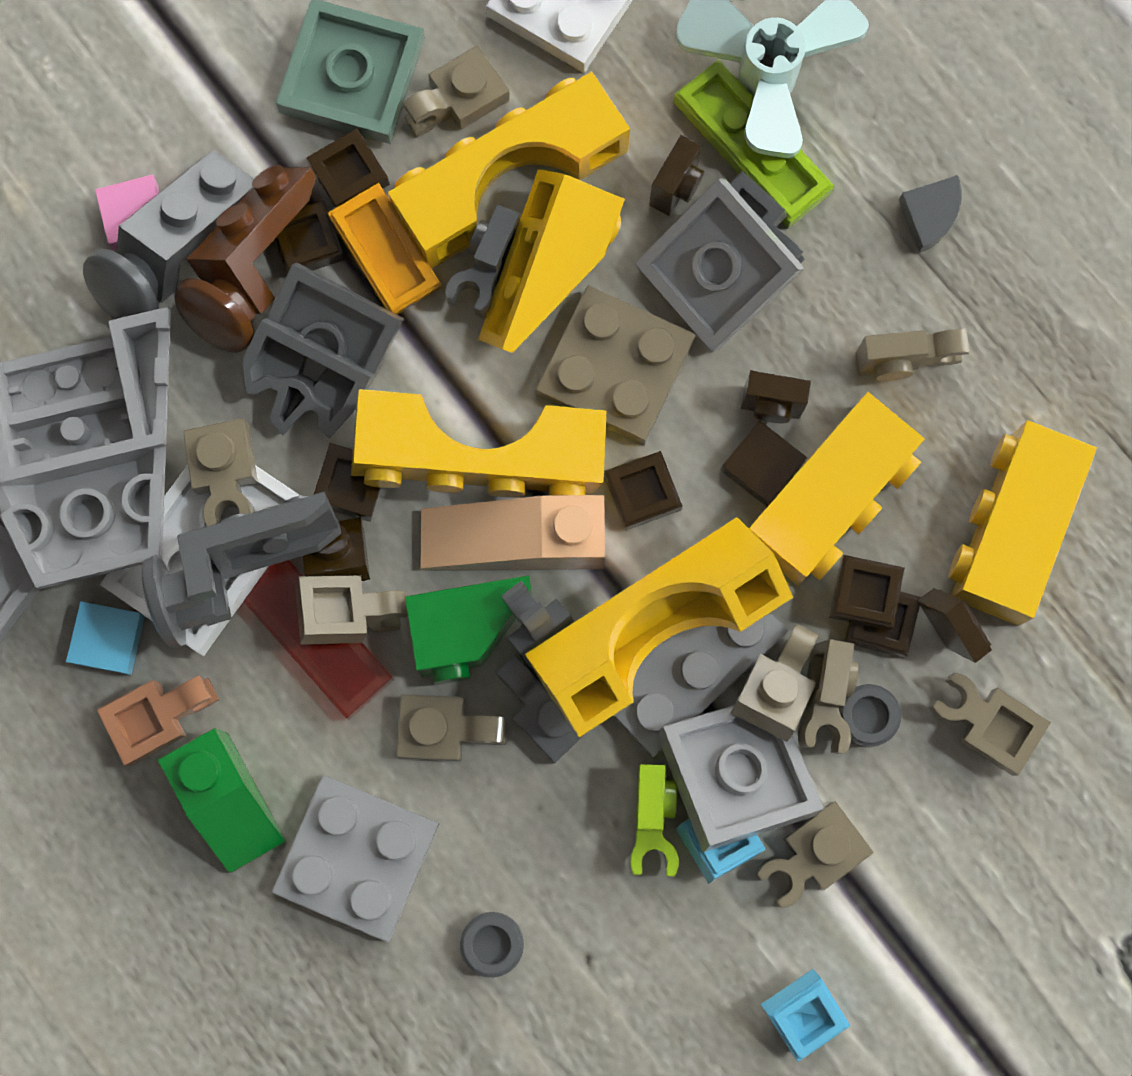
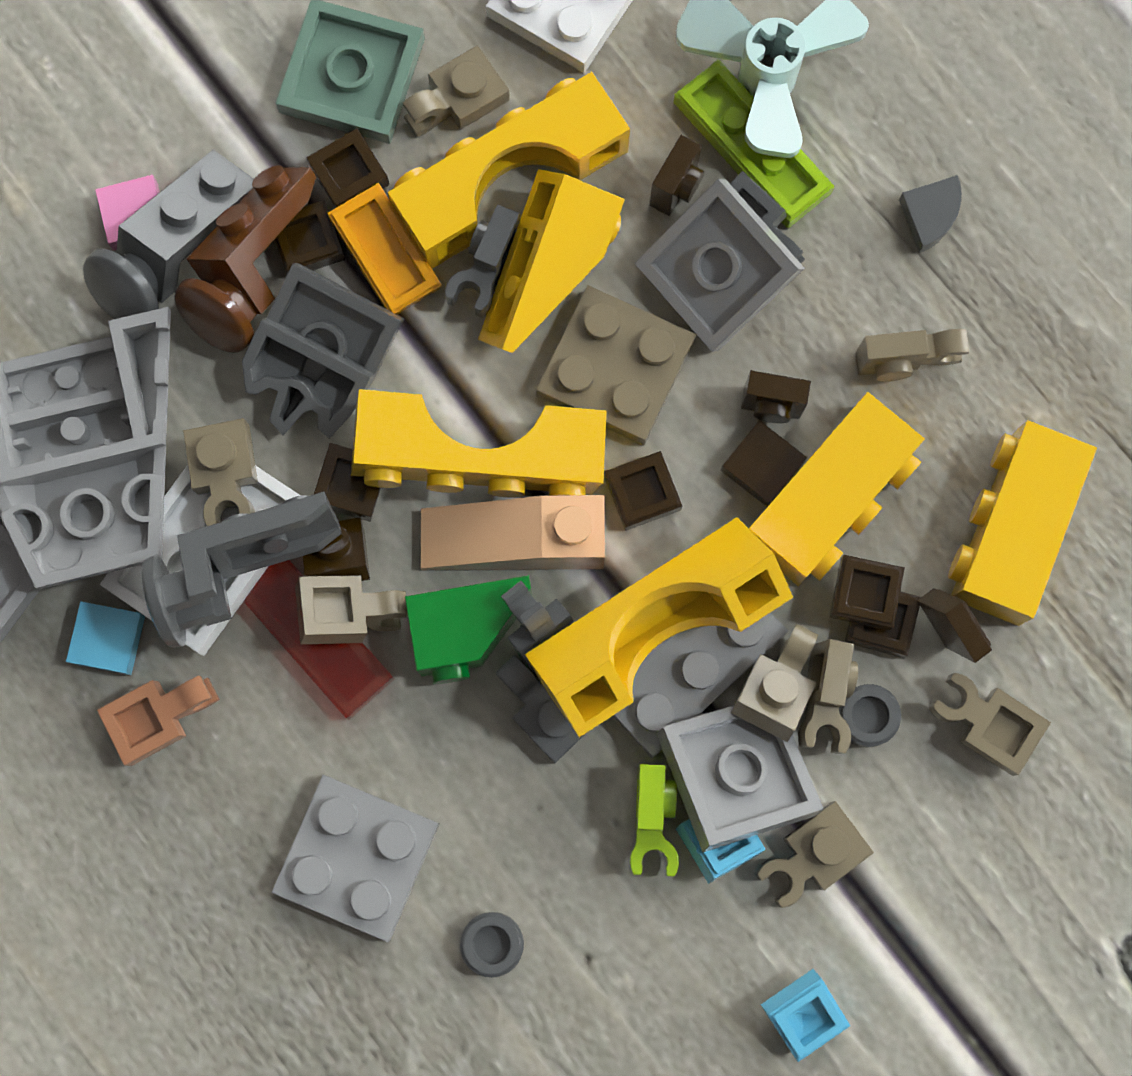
(222, 799): green slope -> none
(437, 728): dark tan plate -> none

